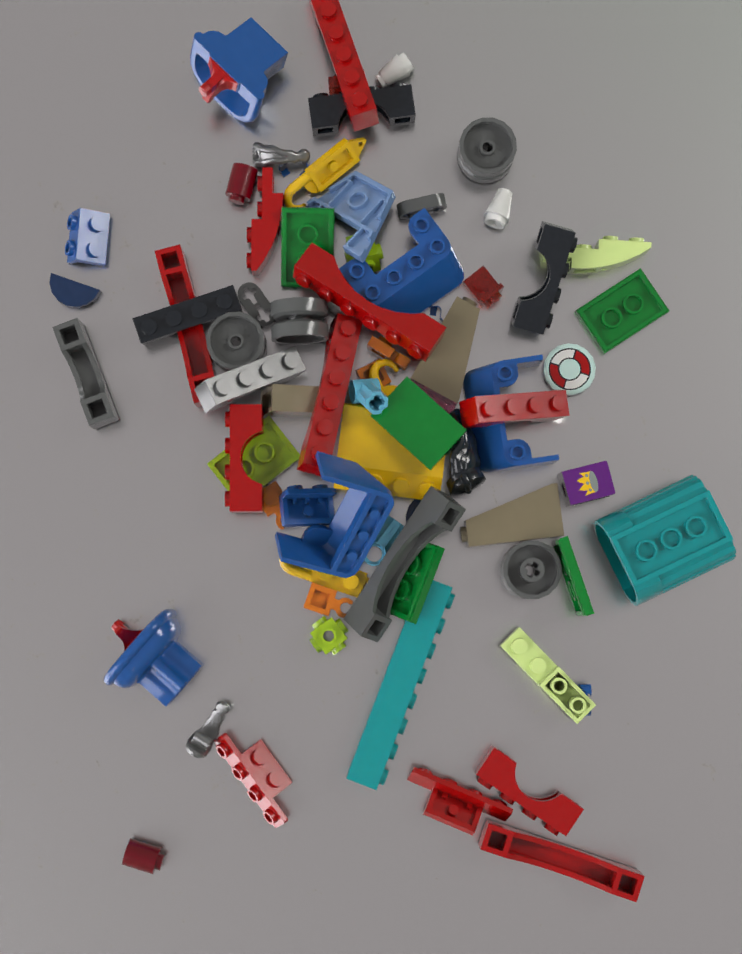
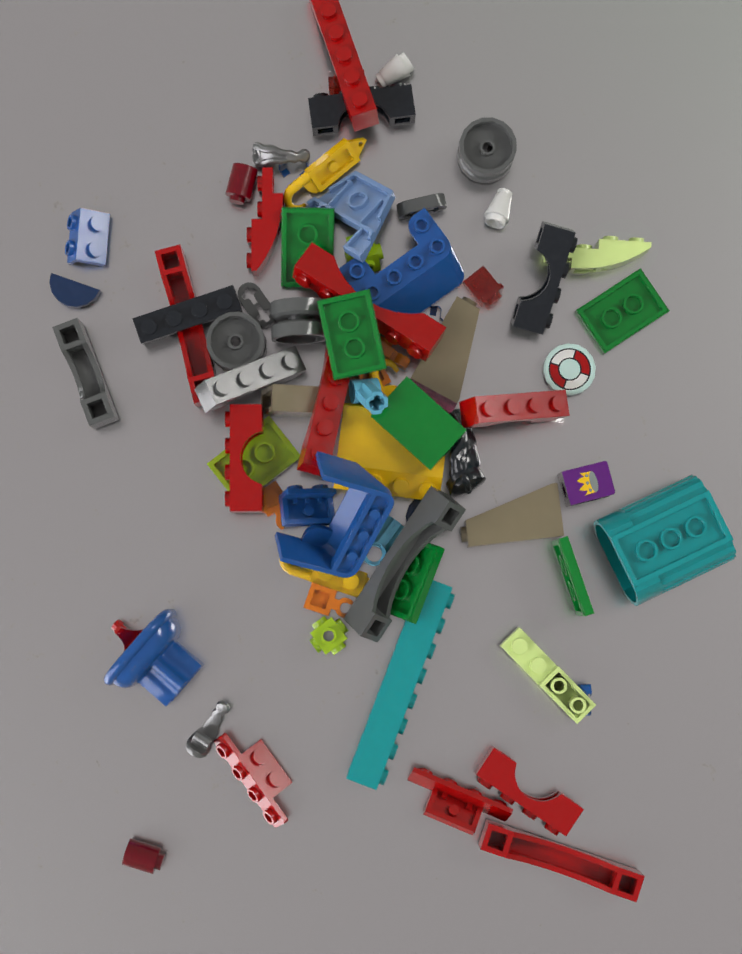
(236, 67): blue piece -> none
(351, 334): none -> green tile
(493, 448): blue windscreen -> none
(546, 570): dark grey wheel -> none

